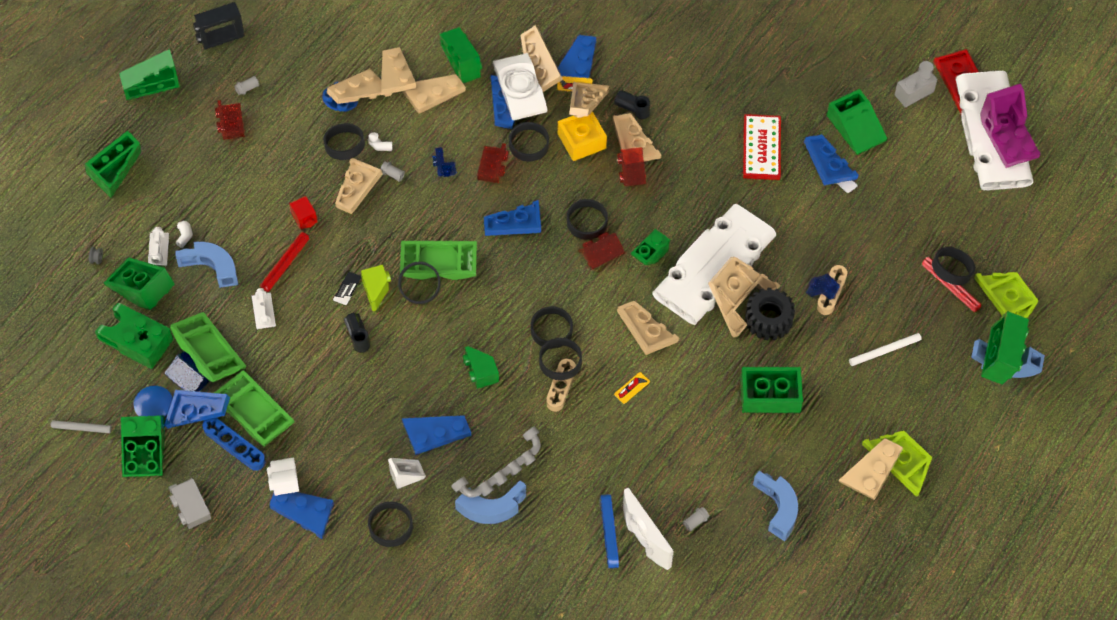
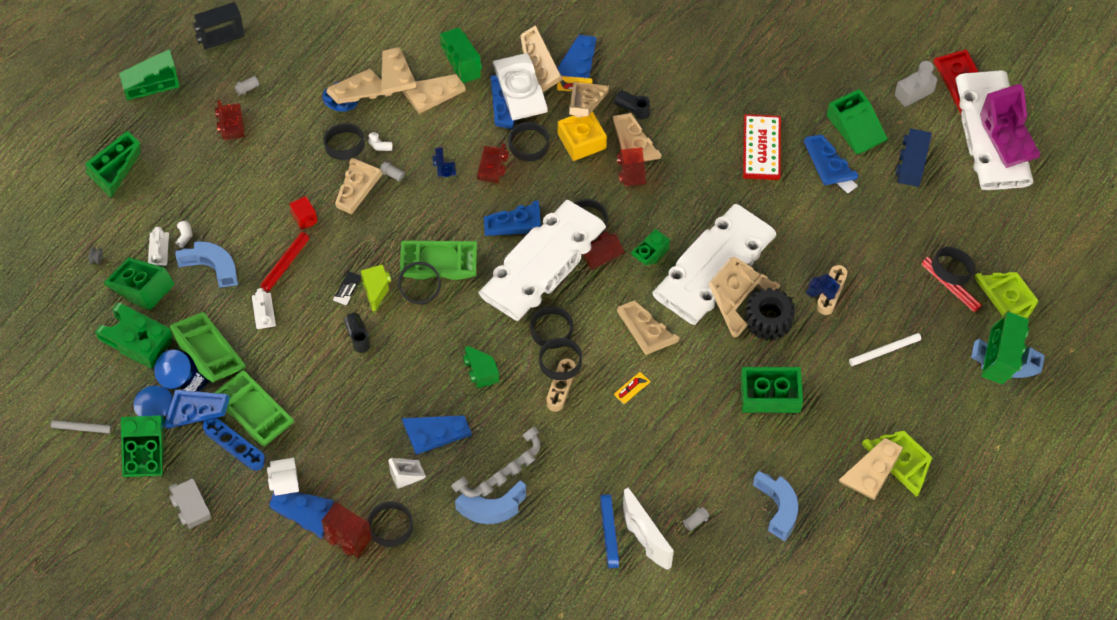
(172, 369): none -> blue dish
(346, 530): none -> clear red brick
(542, 260): none -> white panel
(913, 157): none -> dark blue brick

